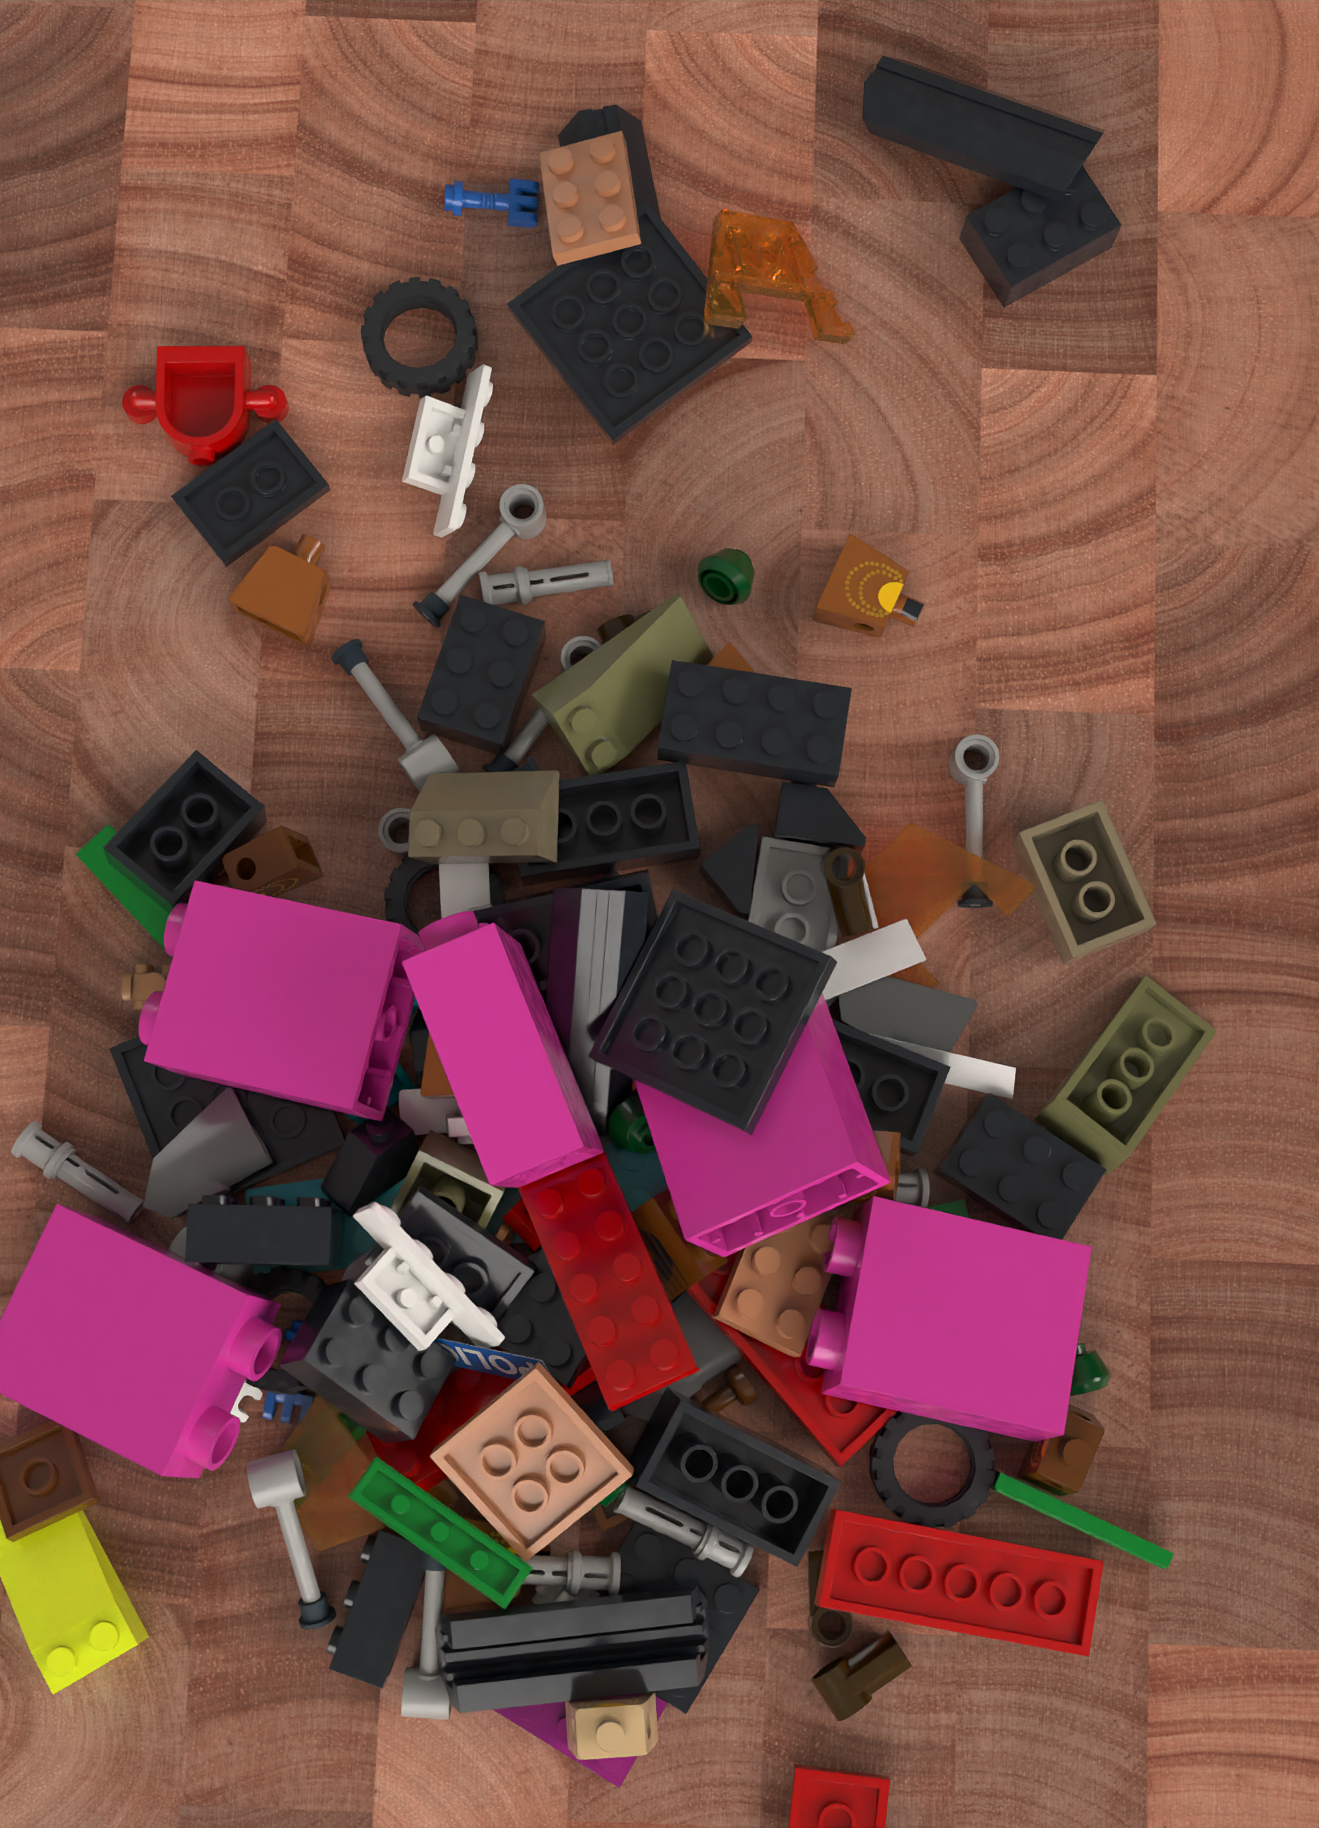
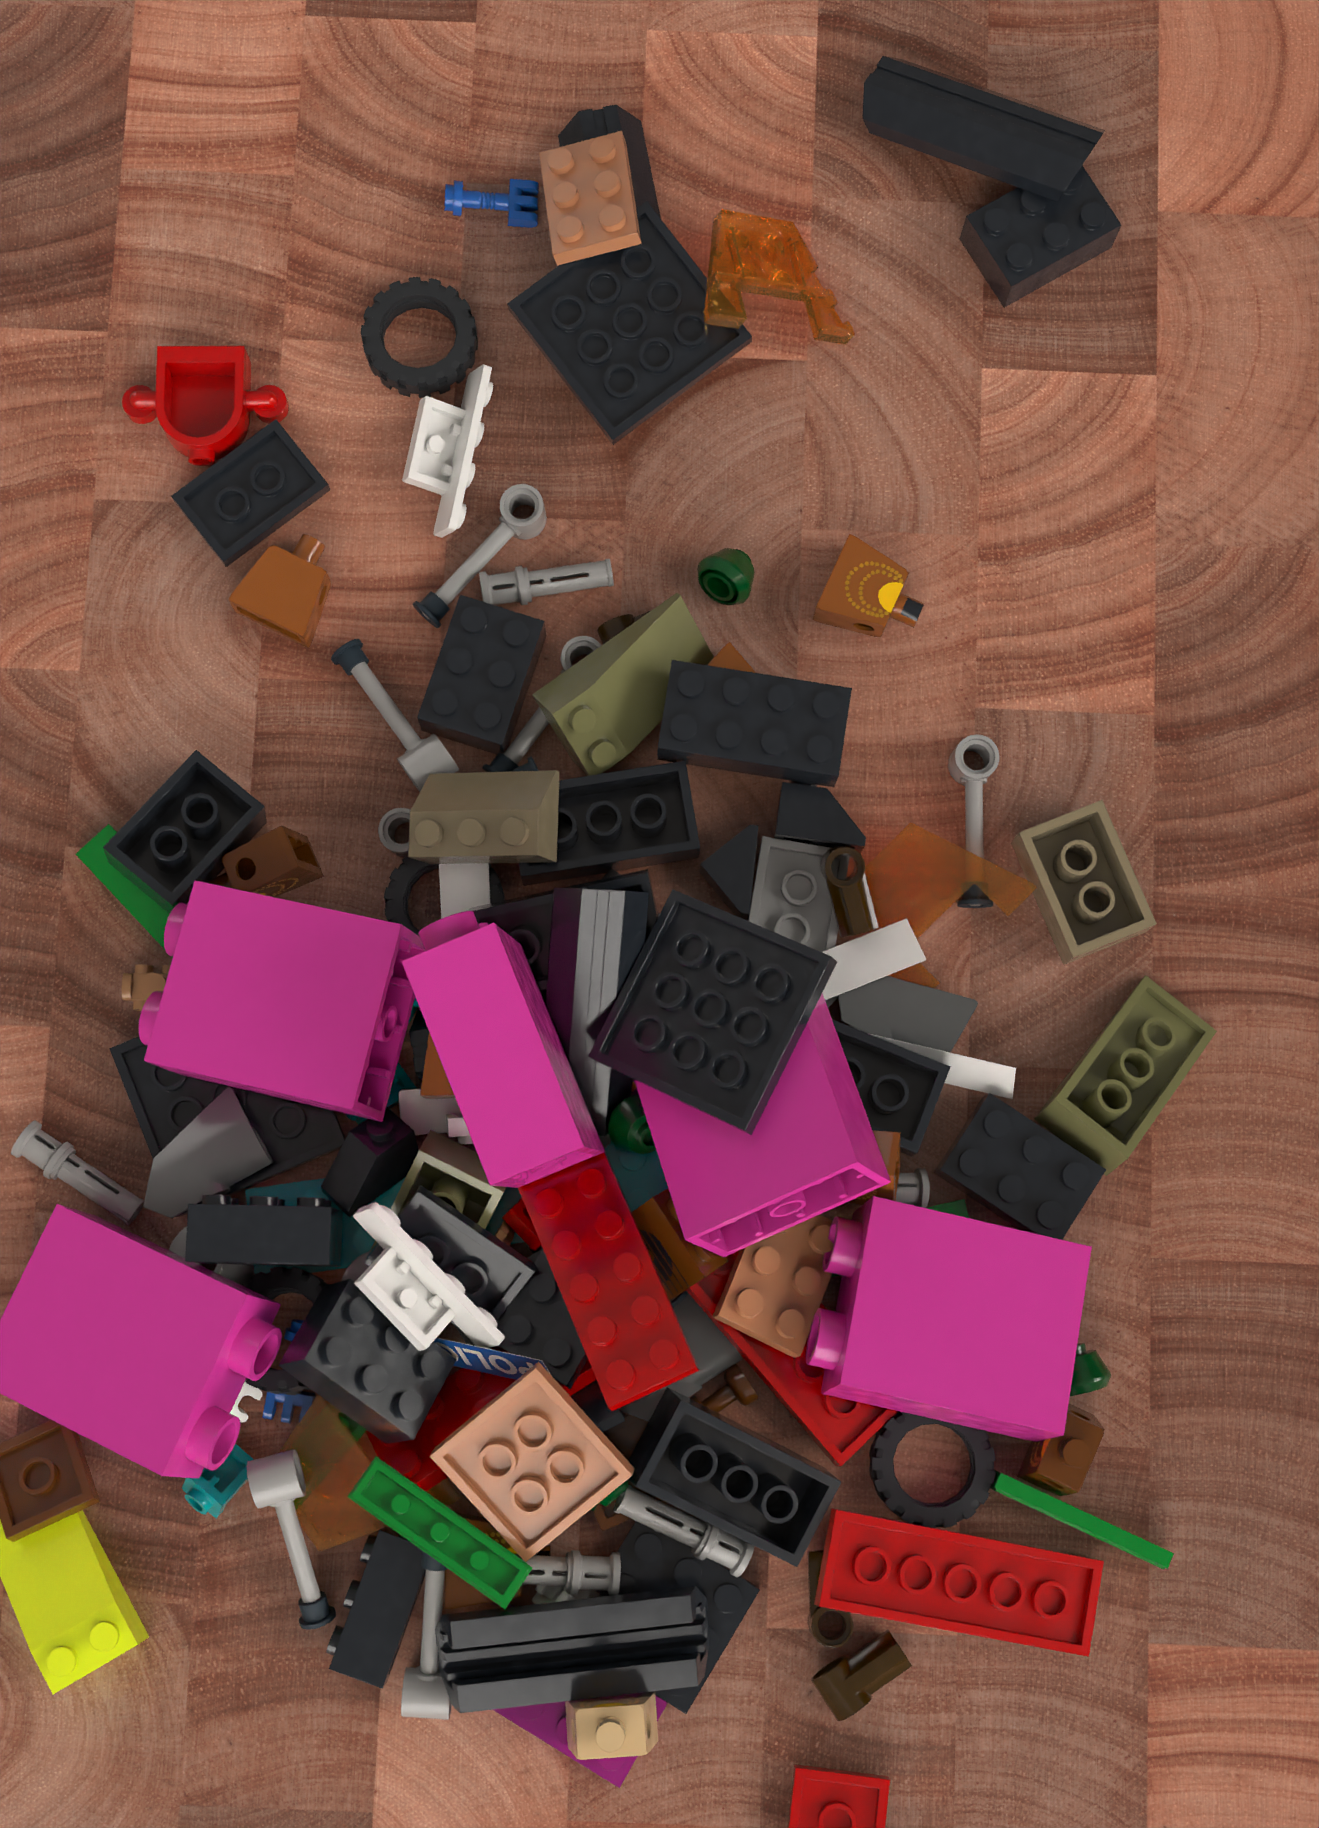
(218, 1487): none -> teal bracket

